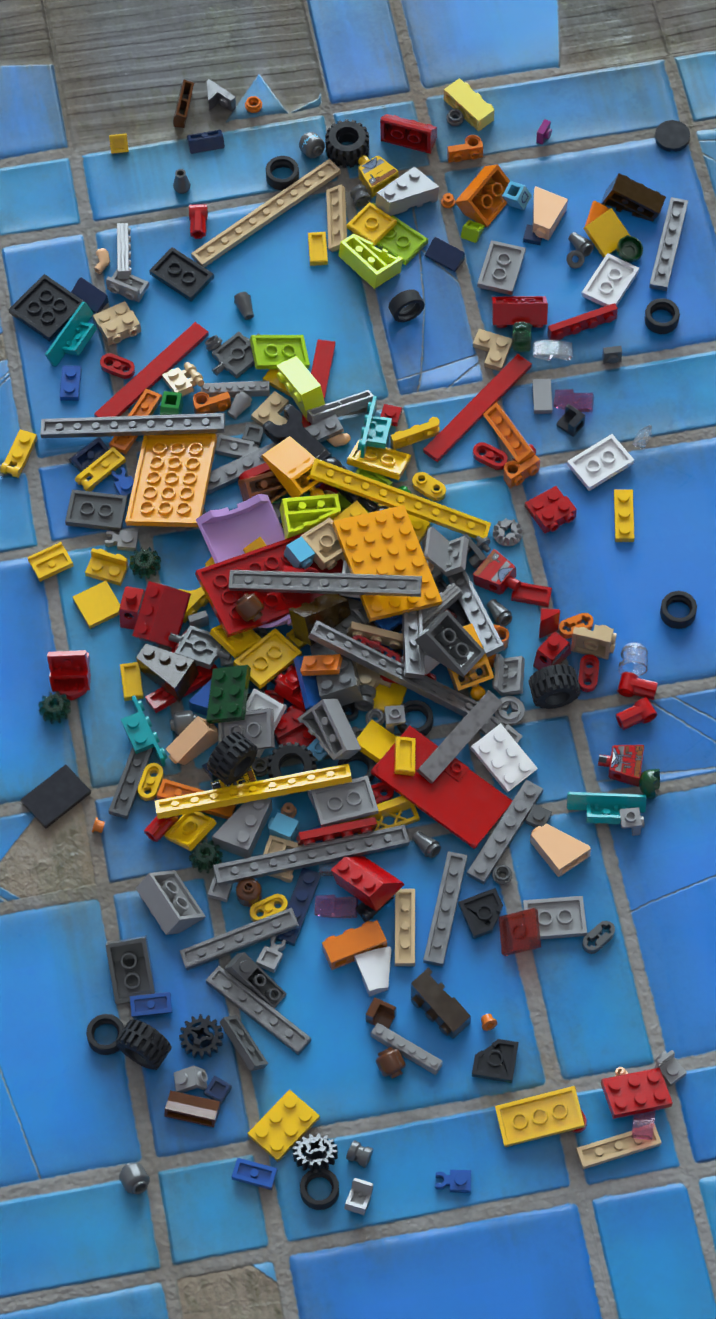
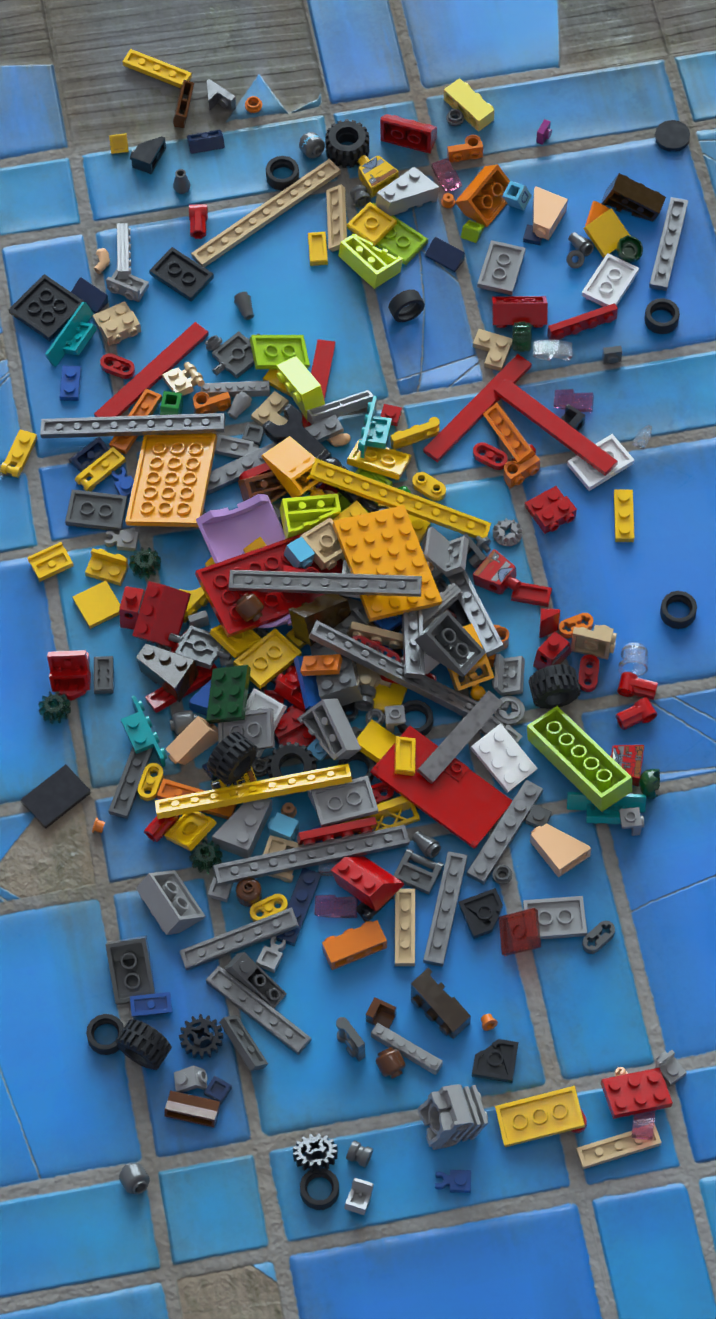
(103, 675): none -> dark grey plate
(131, 681): yellow tile -> none
(148, 154): none -> black slope
(156, 68): none -> yellow plate
(254, 1173): blue plate -> none
(283, 1125): yellow plate -> none
(348, 1034): none -> dark grey plate
(375, 969): white slope -> none
(416, 876): none -> dark grey plate
(446, 175): none -> clear pink slope
(453, 1115): none -> light grey piece
(501, 615): dark grey cone -> none
(542, 396): light grey tile -> none
(555, 427): none -> red tile
(579, 758): none -> lime brick

